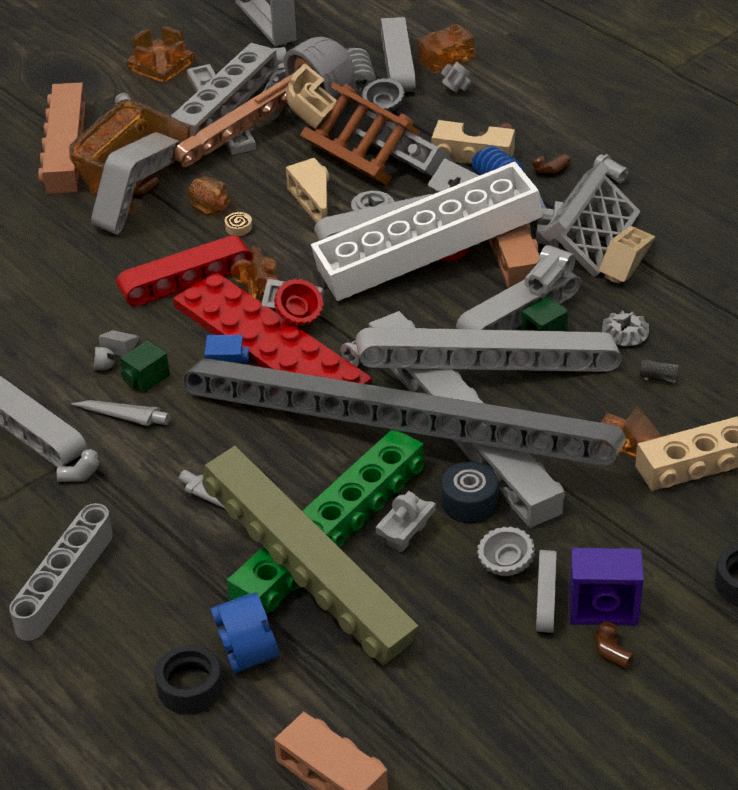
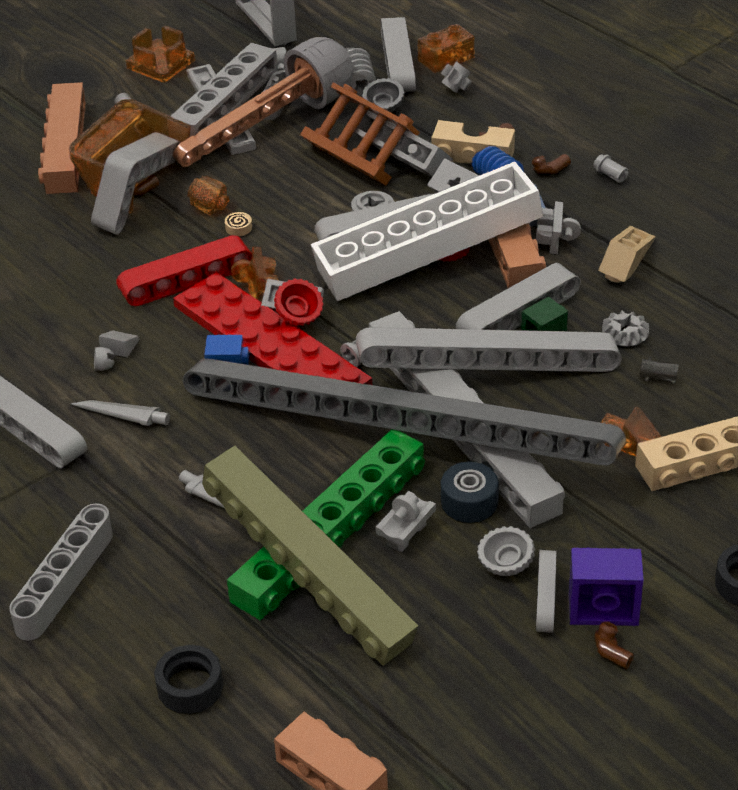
(82, 470): light grey arm -> none
(144, 366): dark green brick -> none
(245, 632): blue brick -> none
(308, 98): tan brick -> none
(309, 186): tan slope -> none
(551, 266): light grey piece -> none
(579, 205): light grey fence -> none

